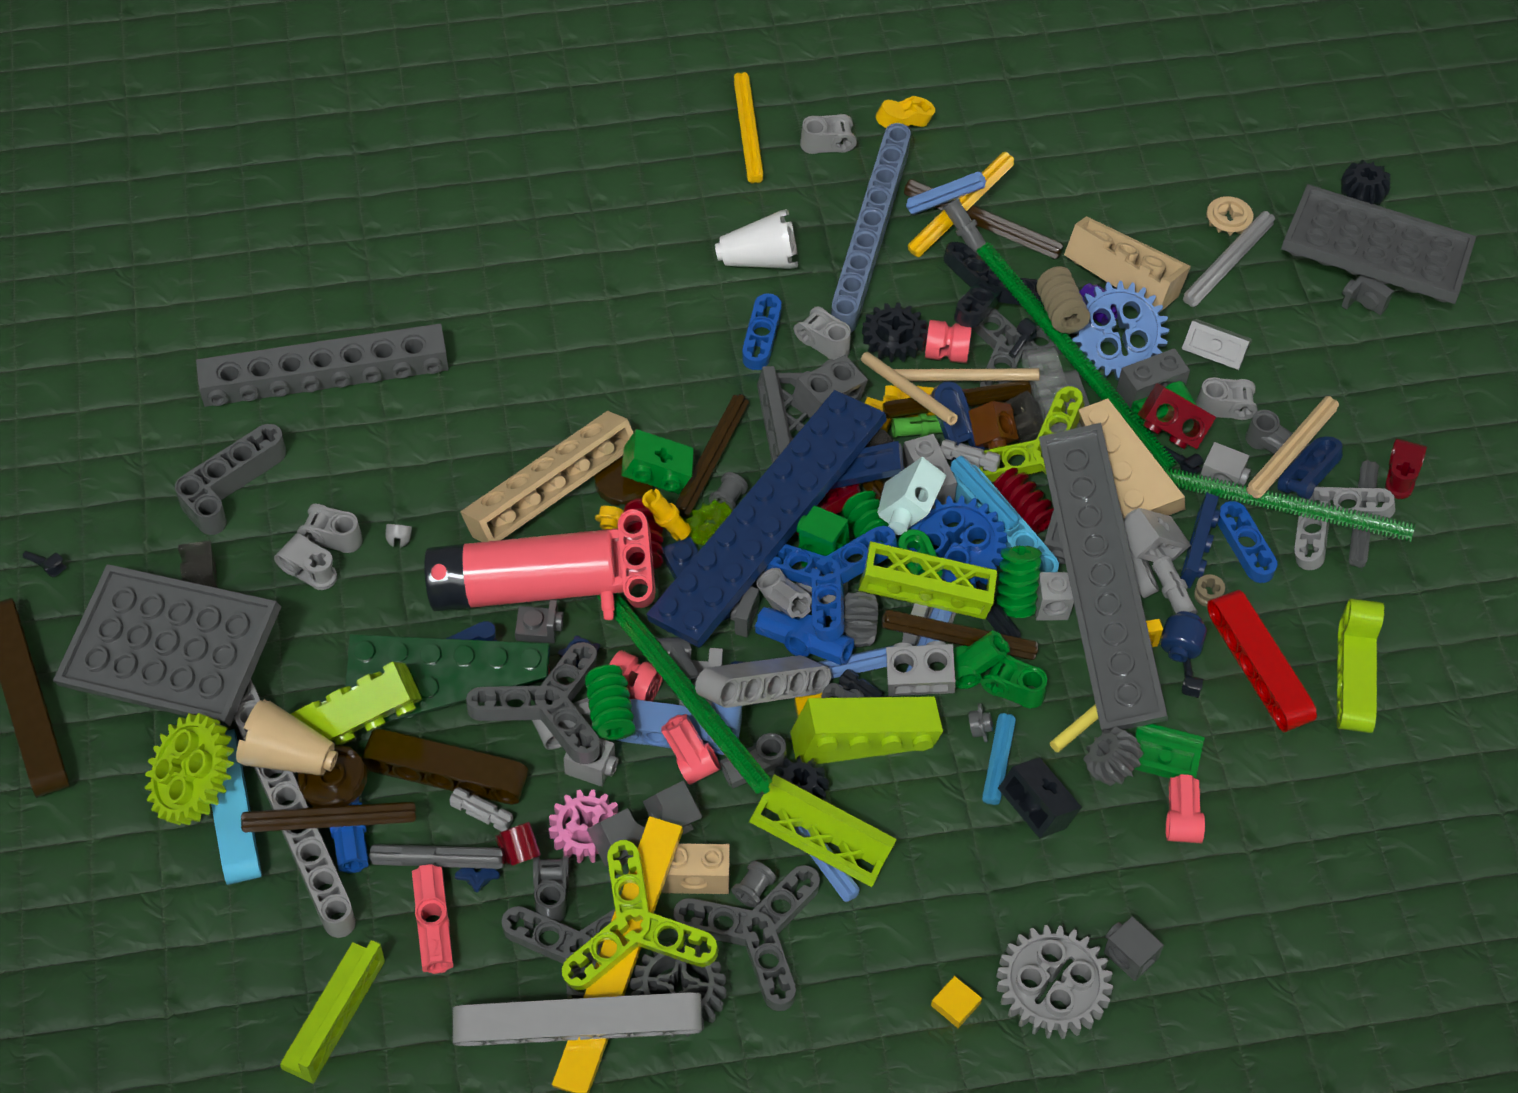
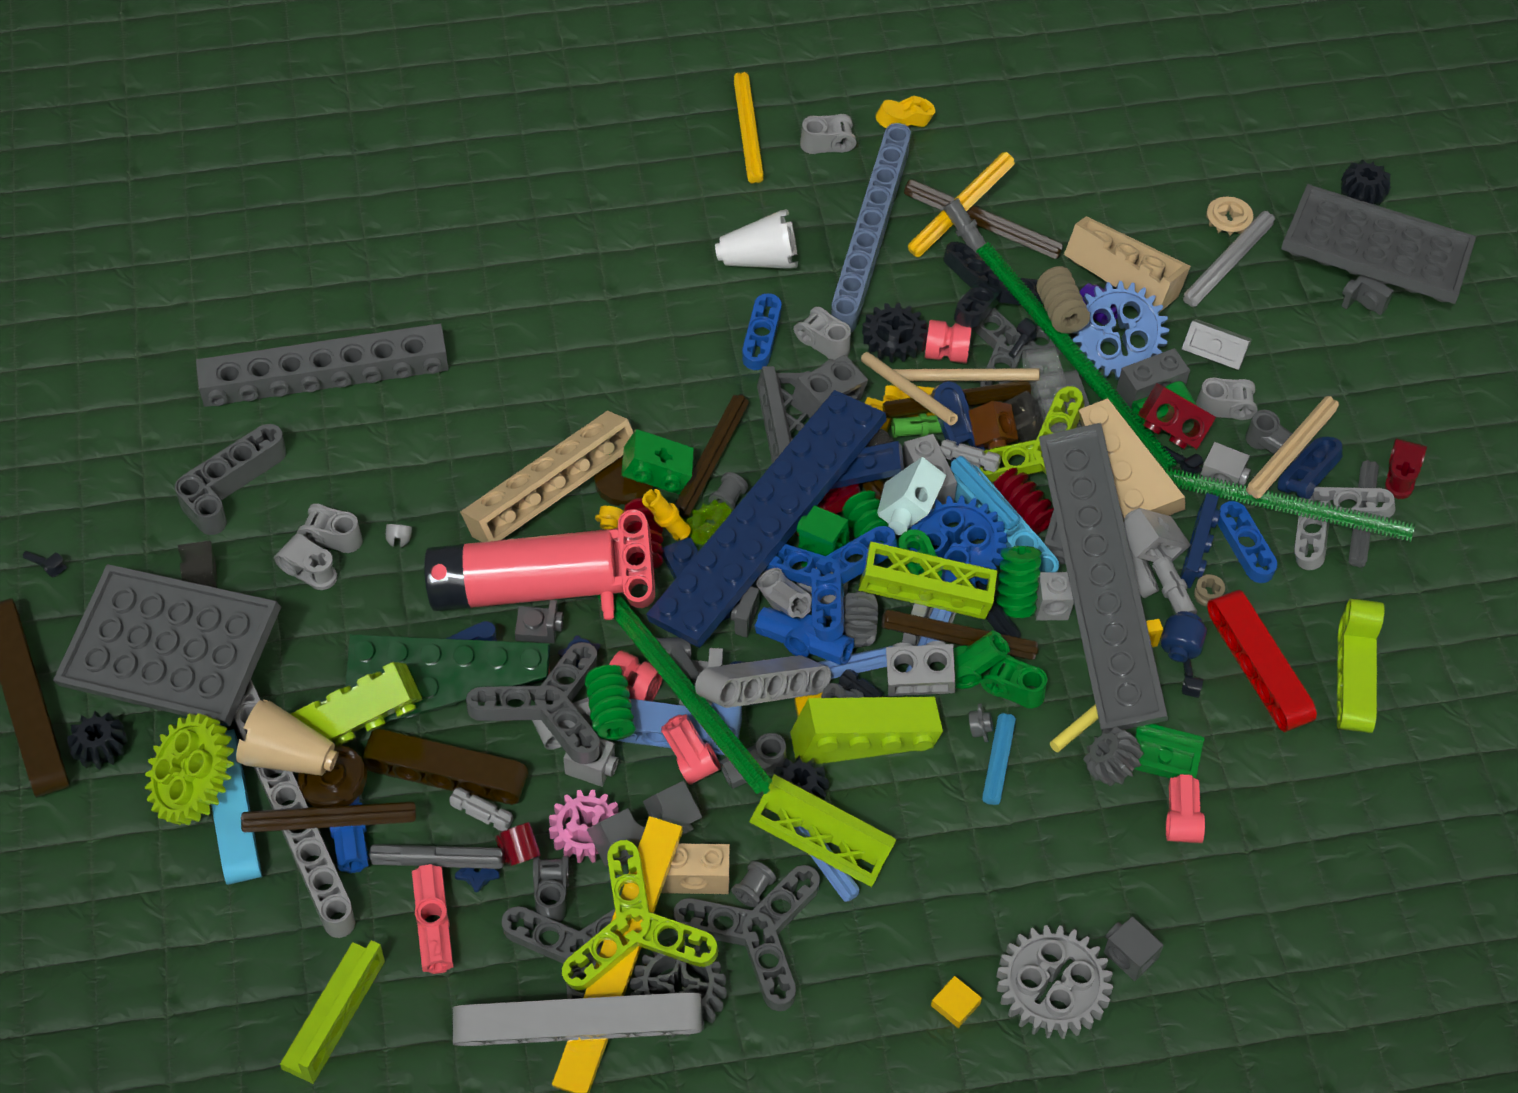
(97, 740): none -> black gear
(946, 193): medium blue axle -> none
(1039, 797): black brick -> none

